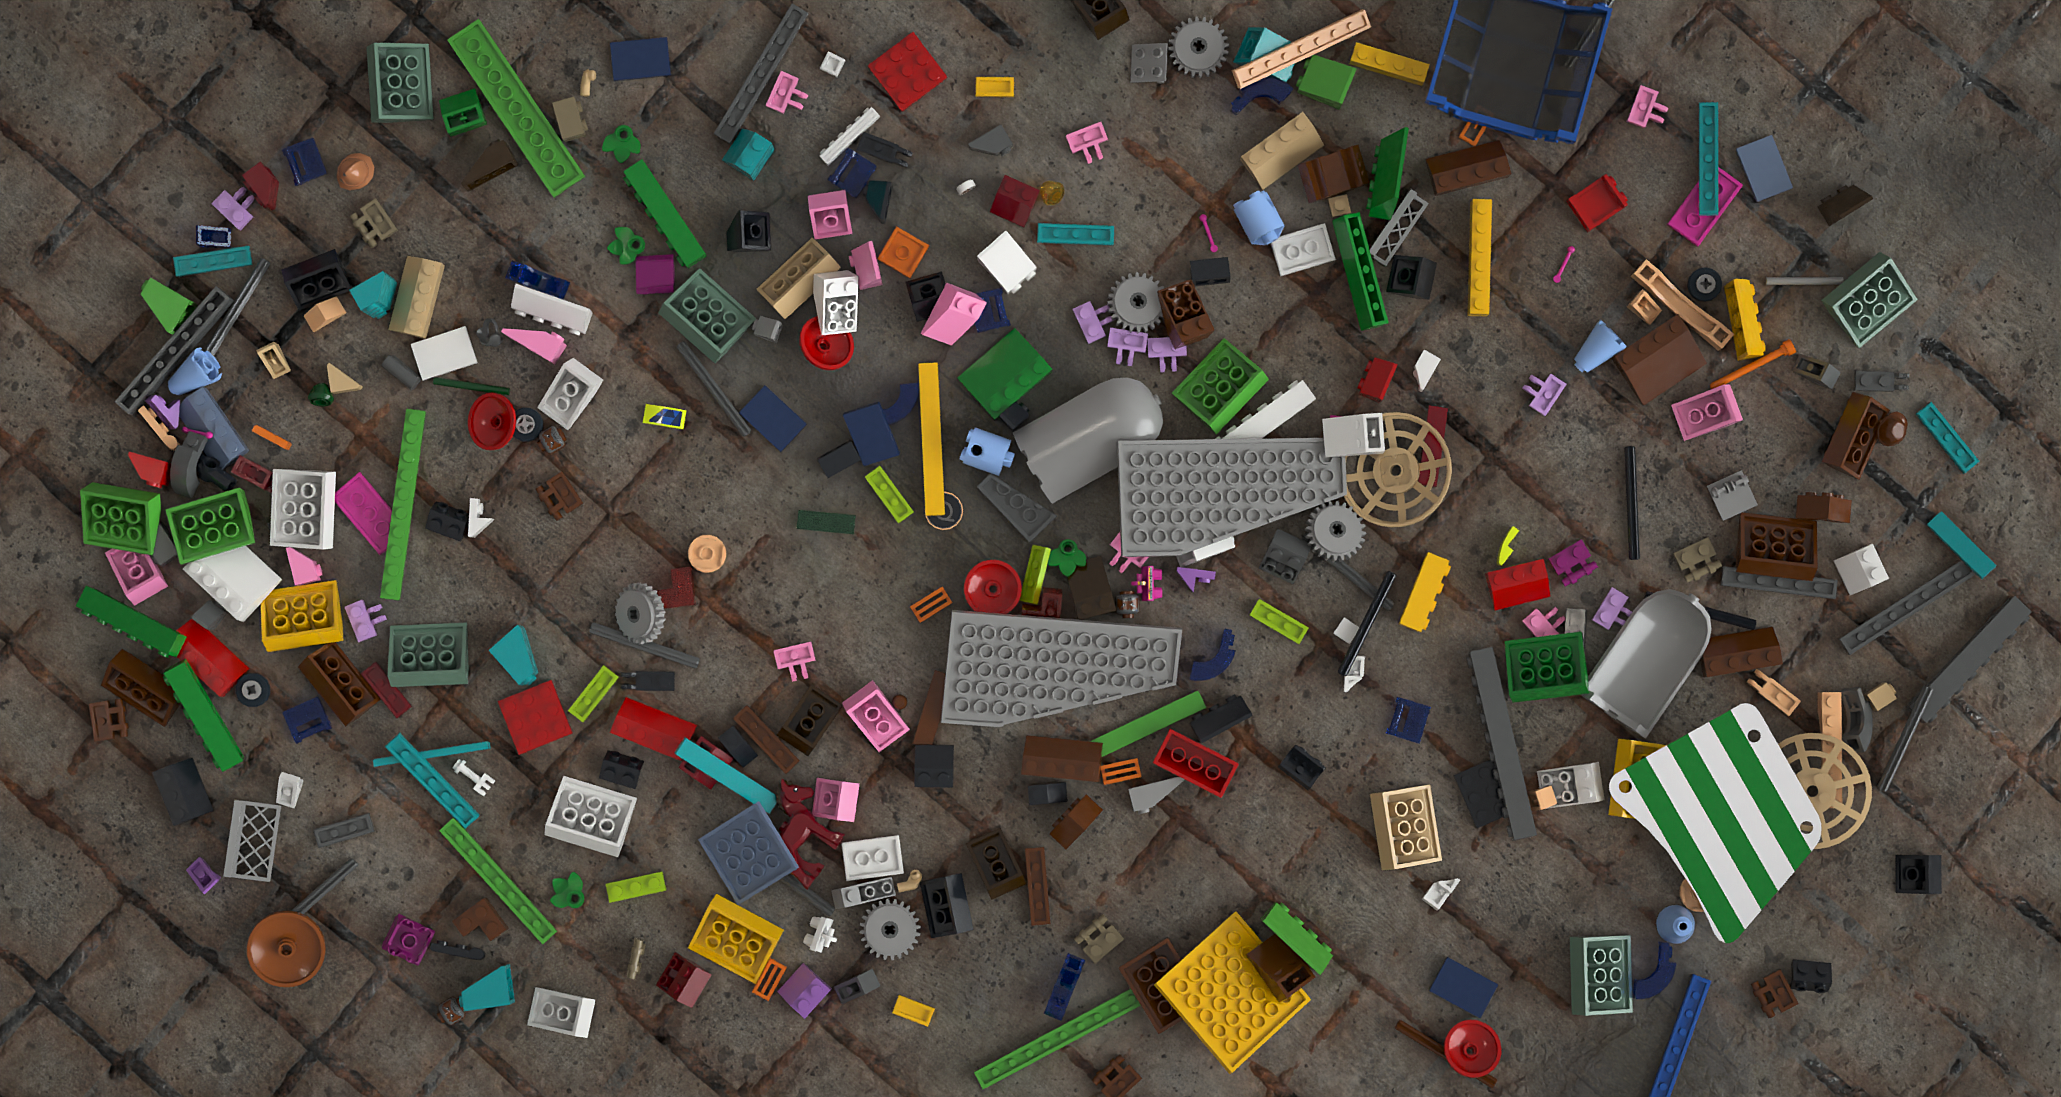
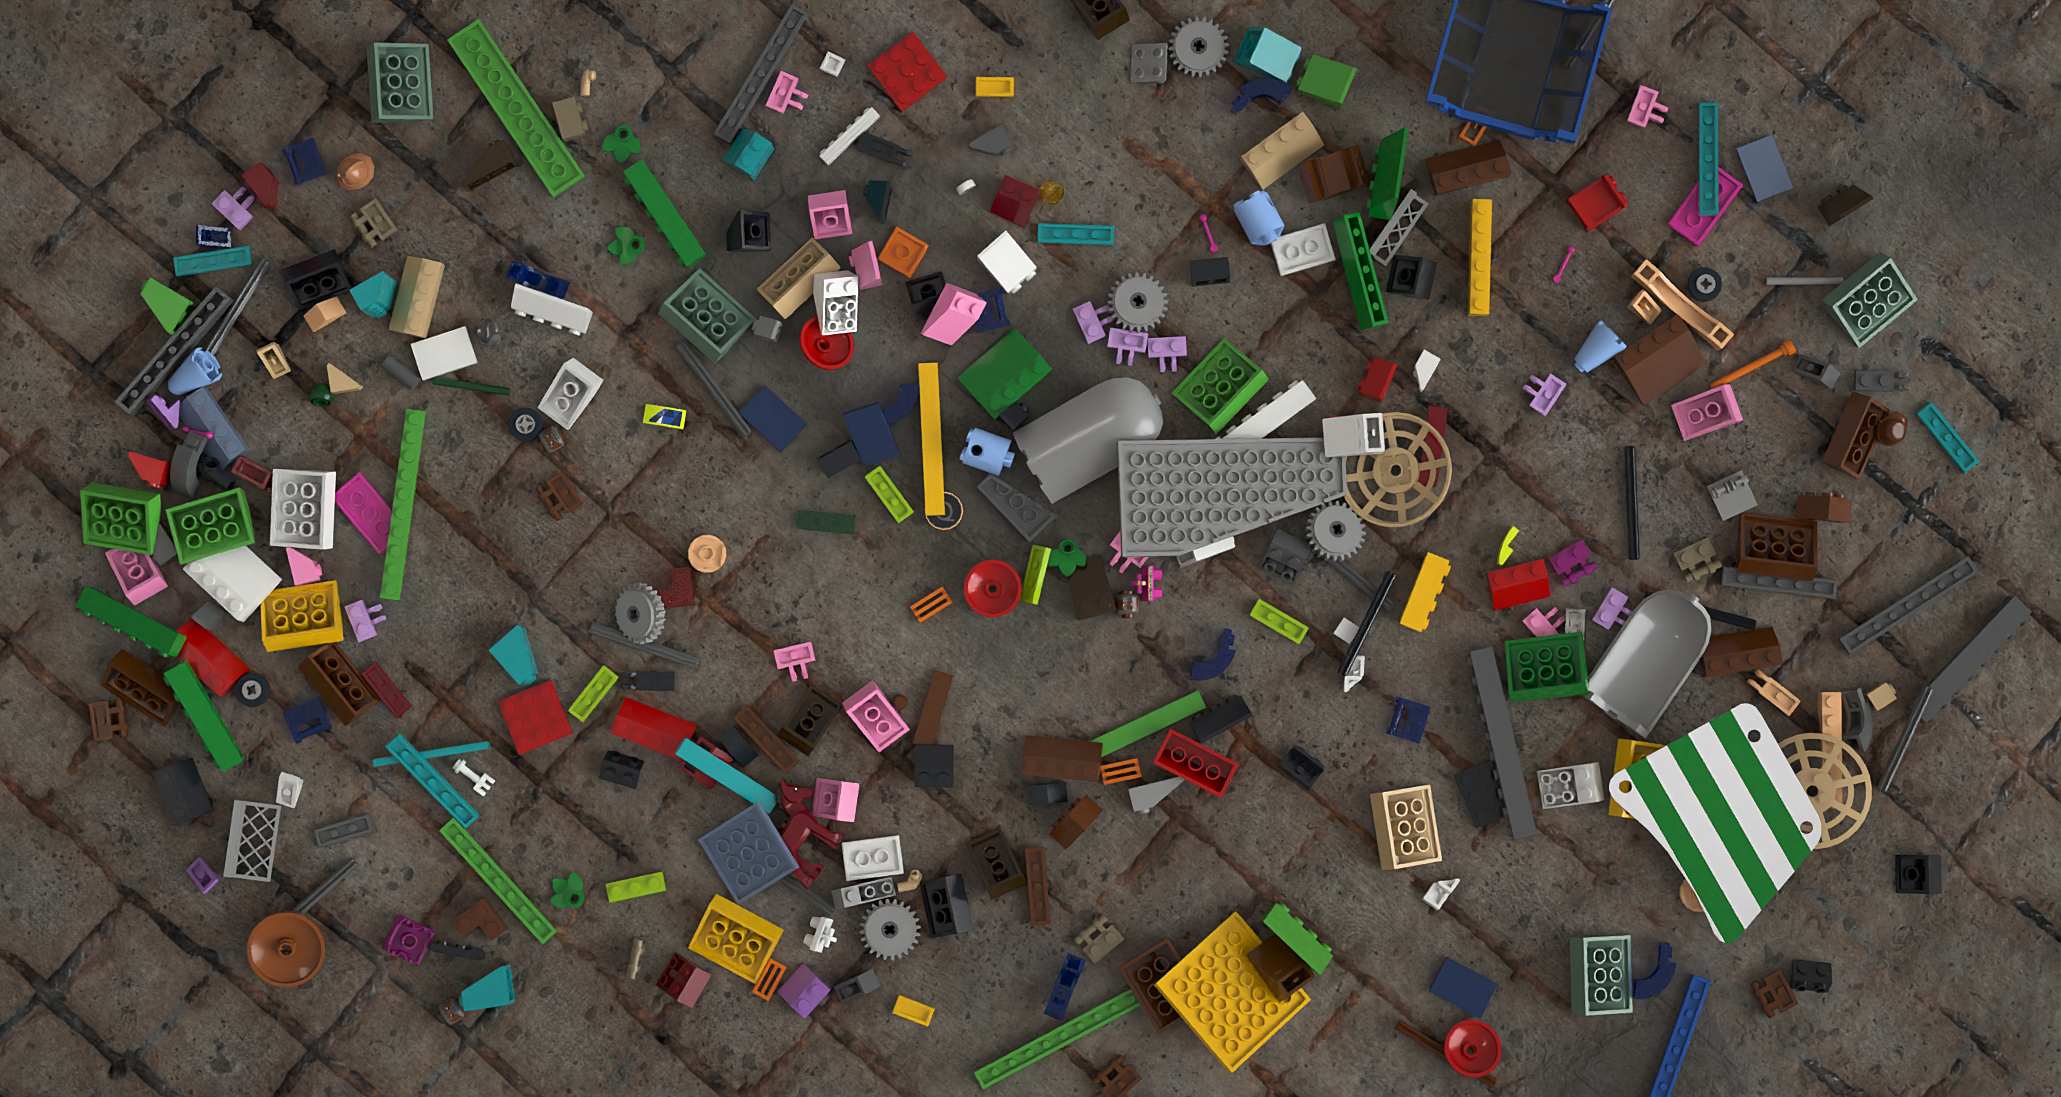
(161, 430): light nougat hinge -> none
(272, 437): orange tile -> none
(428, 654): sand green slope -> none
(447, 521): black bracket -> none
(462, 112): green slope -> none
(477, 524): white slope -> none
(485, 418): red dish -> none
(540, 342): bright pink slope -> none
(561, 1012): white slope -> none
(590, 816): white slope -> none
(640, 59): dark blue tile -> none
(655, 274): magenta slope -> none
(858, 175): clear blue plate -> none
(1040, 666): light grey wing -> none
(1049, 606): clear red brick -> none
(1087, 138): bright pink hinge -> none
(1184, 314): reddish brown slope -> none
(1188, 576): medium lavender slope -> none
(1301, 48): light nougat tile -> none
(1339, 206): tan plate -> none
(1389, 64): yellow brick -> none
(1541, 798): light nougat slope -> none
(1670, 920): light blue cone -> none
(1743, 319): yellow slope -> none
(1861, 569): white slope -> none
(1961, 545): teal tile -> none

